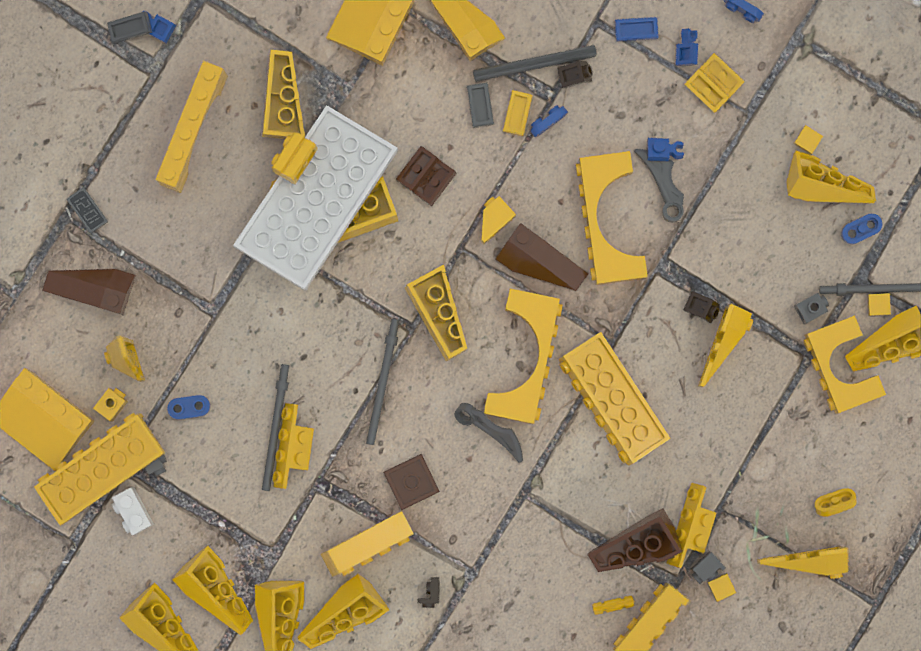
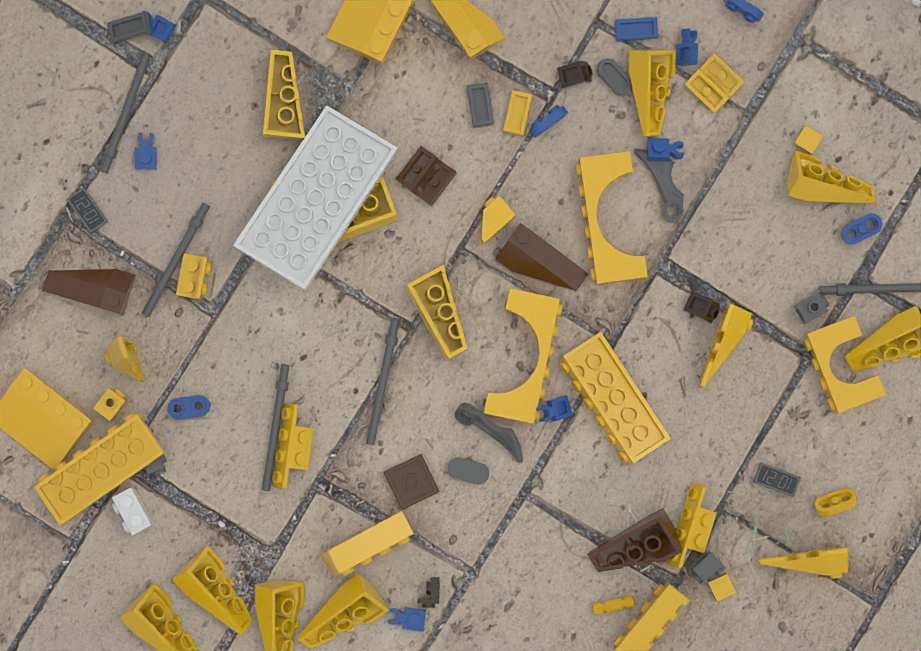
(111, 151): none -> dark grey bar
(146, 156): none -> blue plate
(193, 276): none -> yellow bracket
(196, 223): none -> dark grey bar
(205, 89): yellow arch -> none
(294, 157): yellow brick -> none
(412, 618): none -> blue plate
(468, 470): none -> dark grey tile
(534, 63): dark grey axle -> none
(555, 409): none -> blue plate
(614, 77): none -> dark grey tile
(650, 78): none -> yellow wedge
(776, 479): none -> tile
(879, 304): yellow tile -> none

